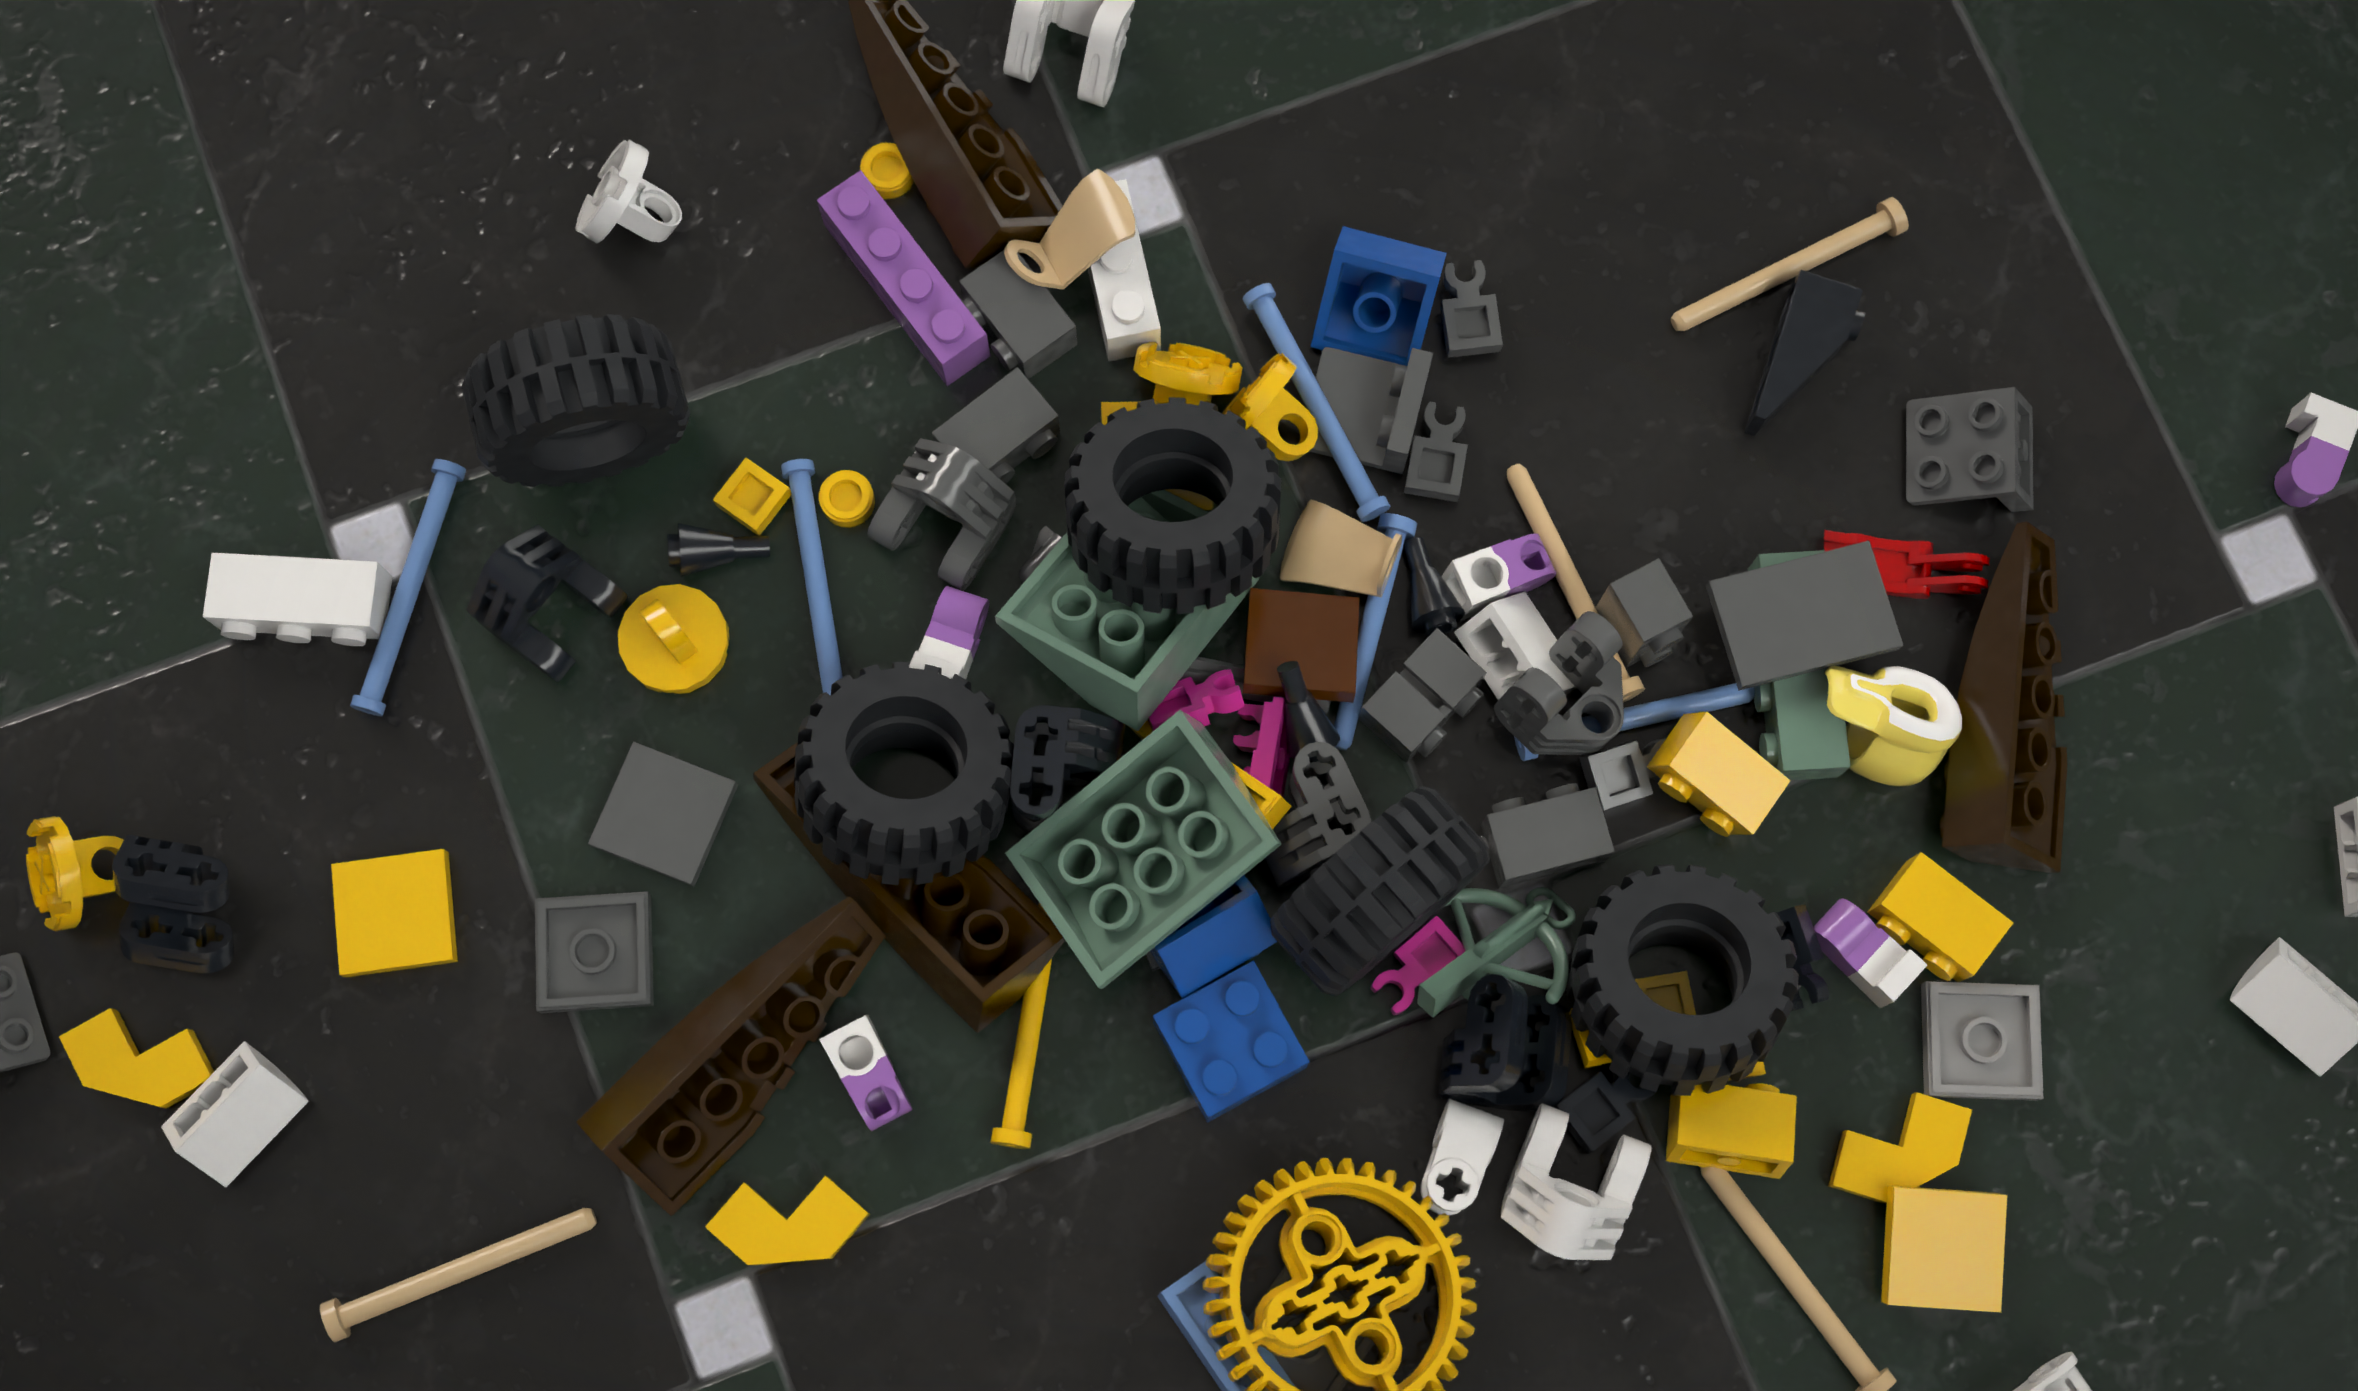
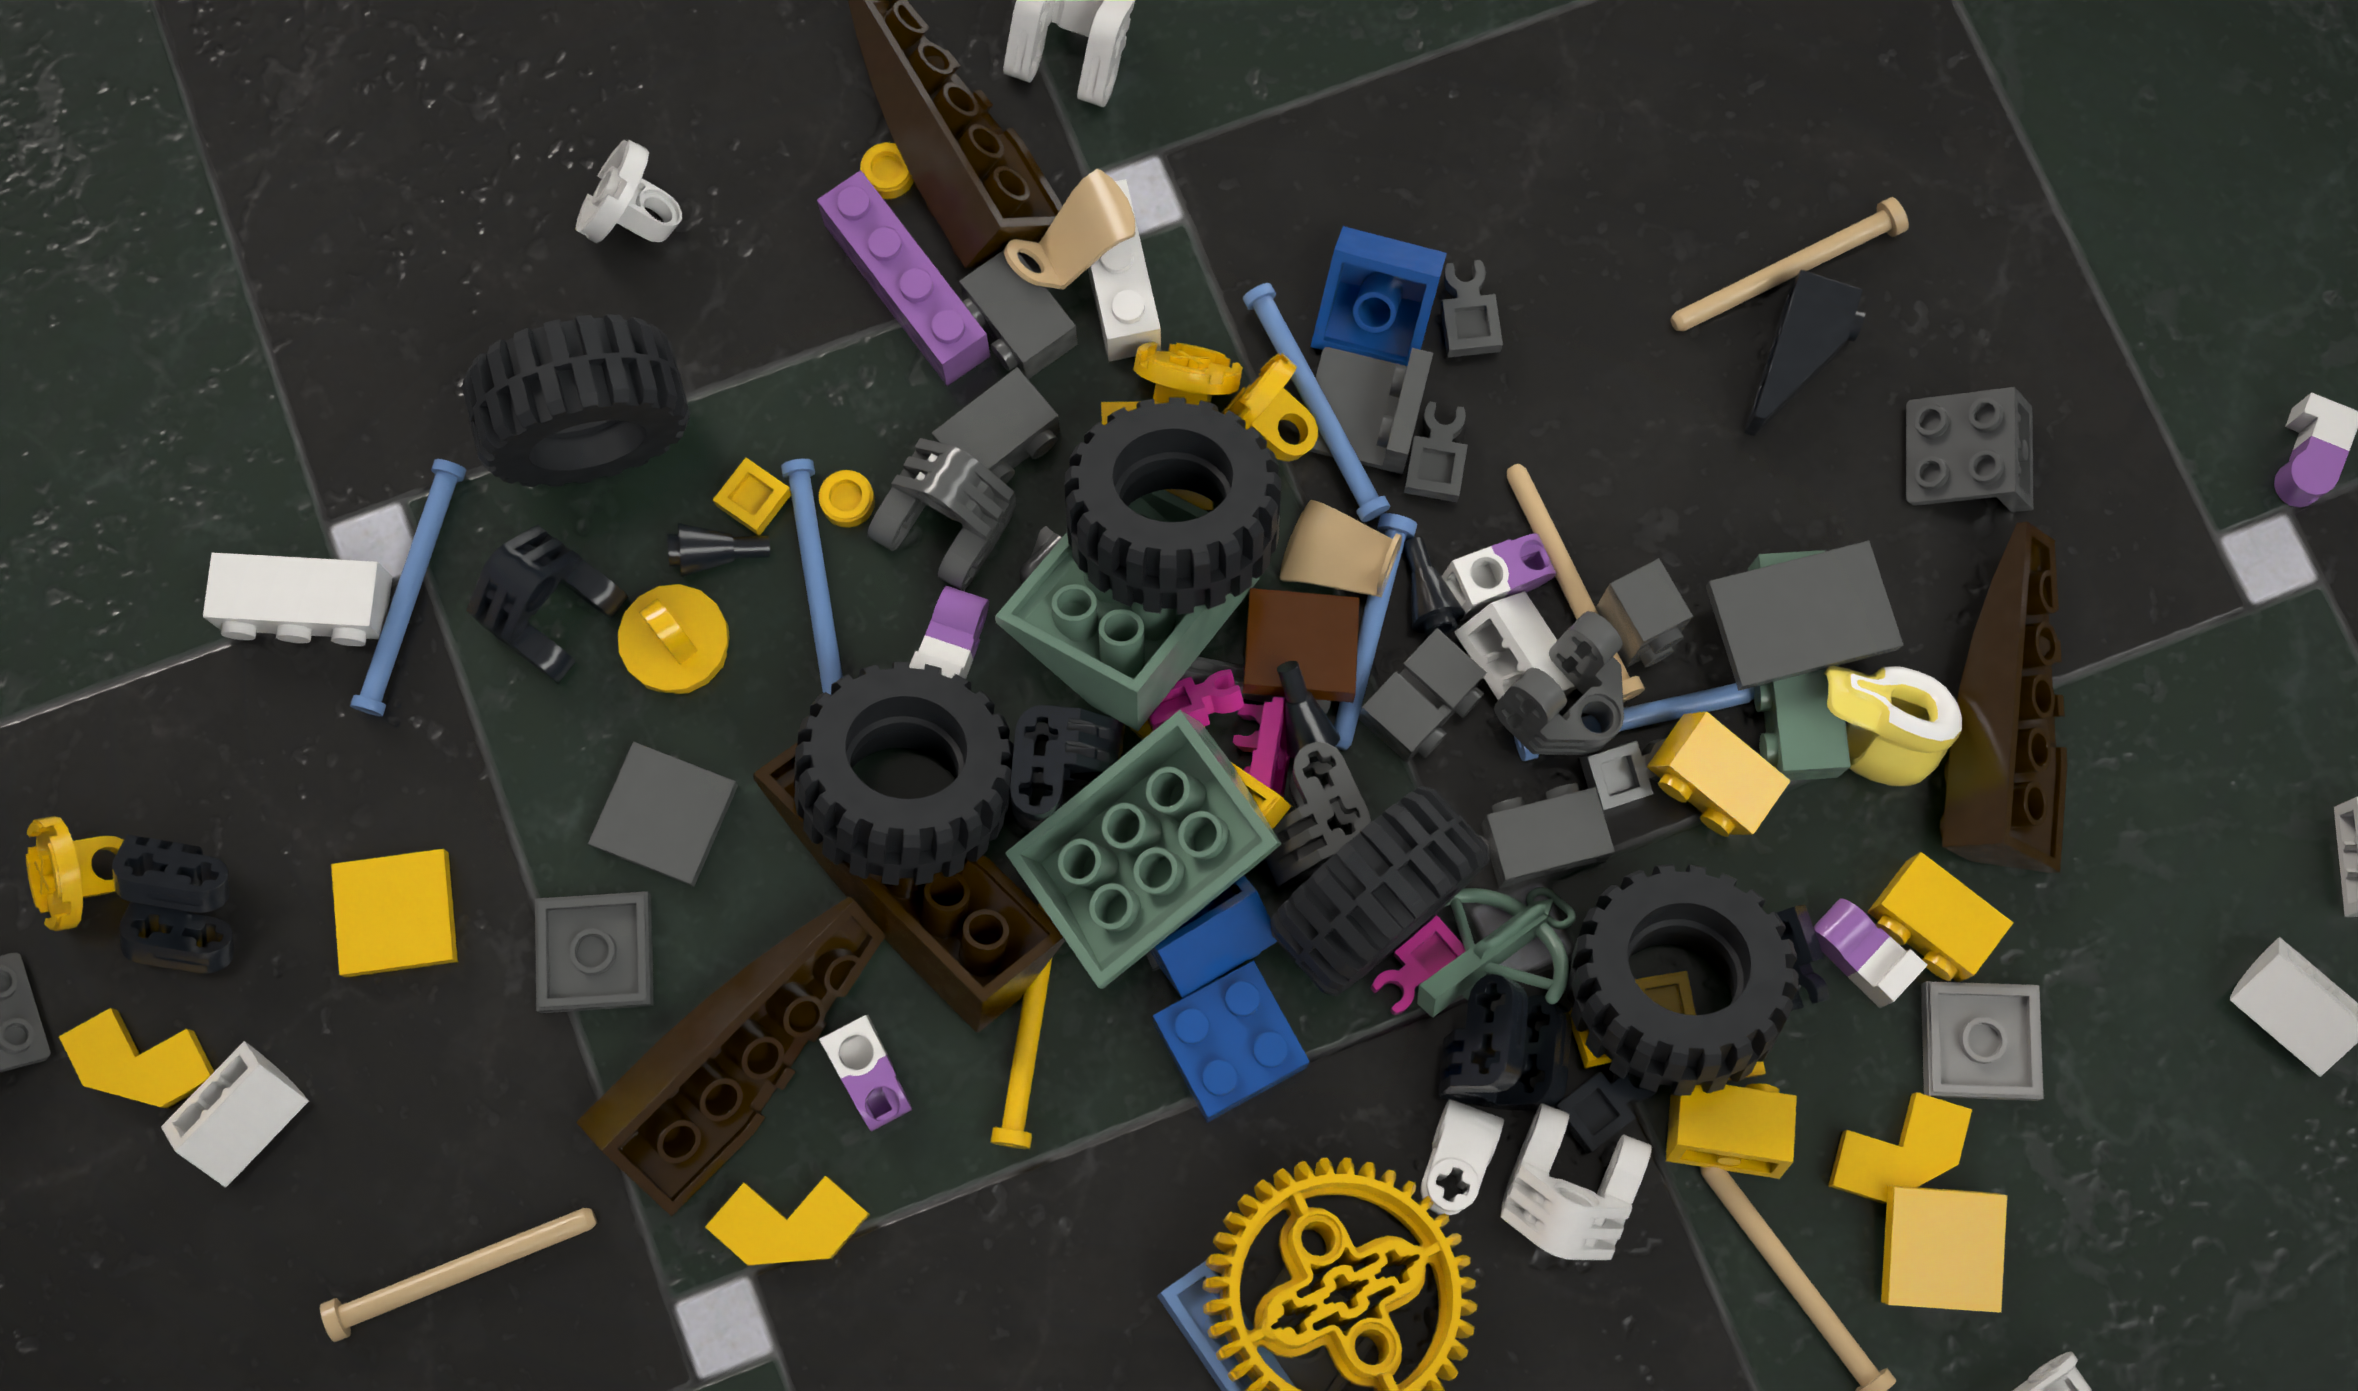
(1909, 565): red arm -> none

